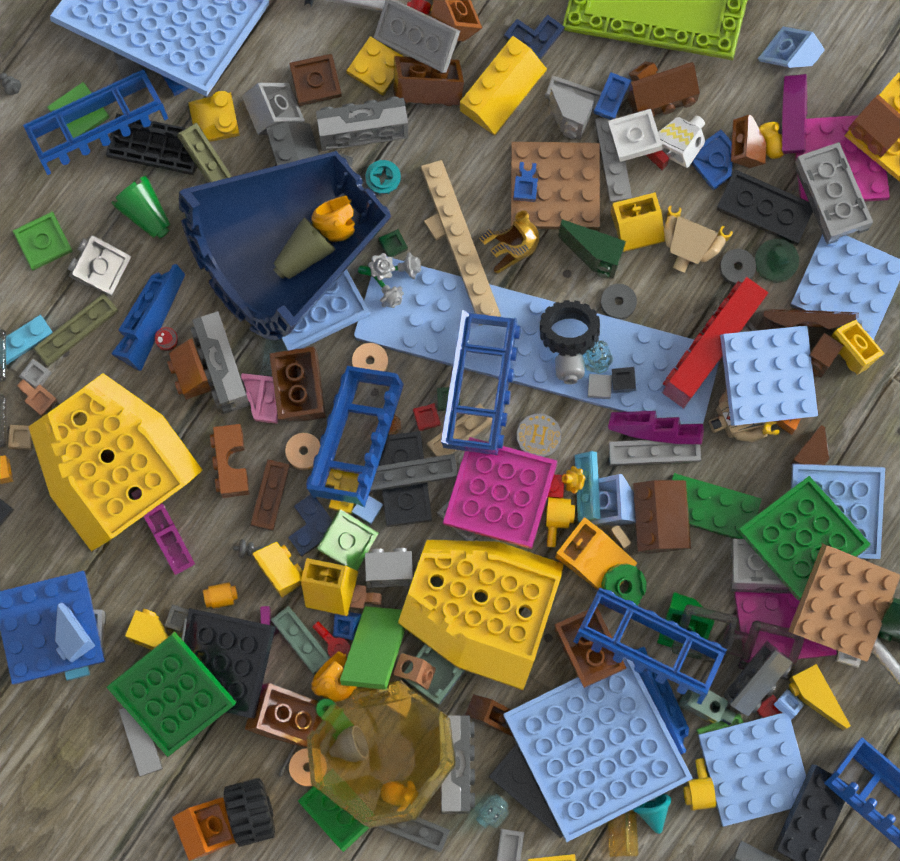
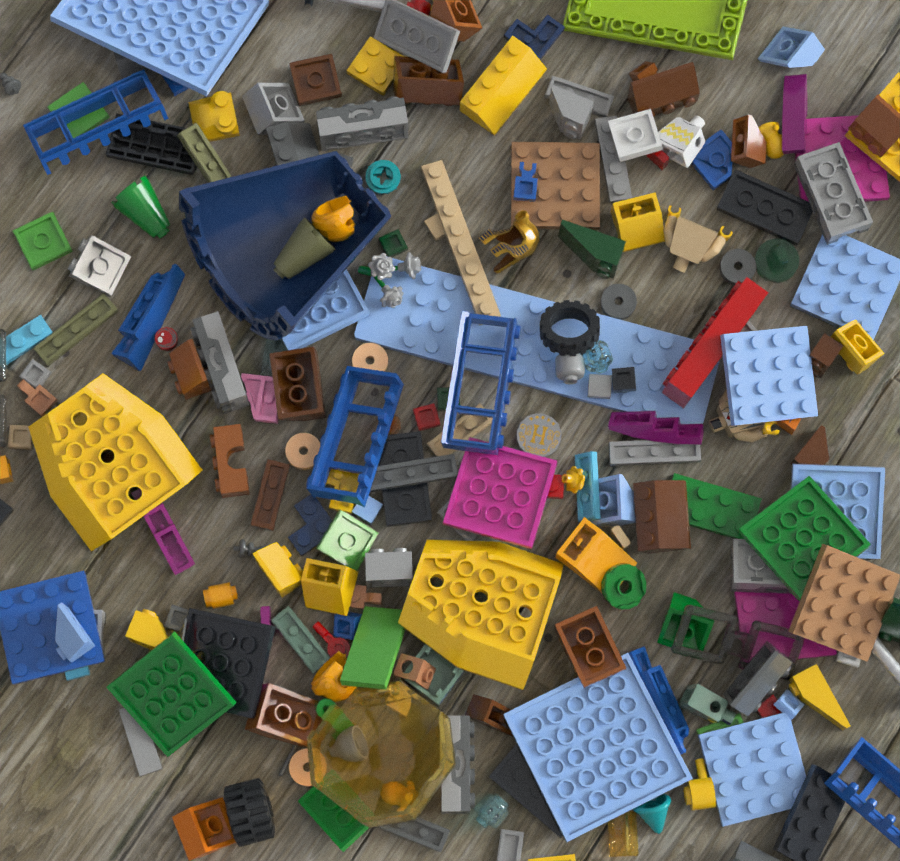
(558, 515): yellow piece -> none
(612, 96): blue plate -> none
(668, 628): blue window -> none
(810, 318): reddish brown slope -> none

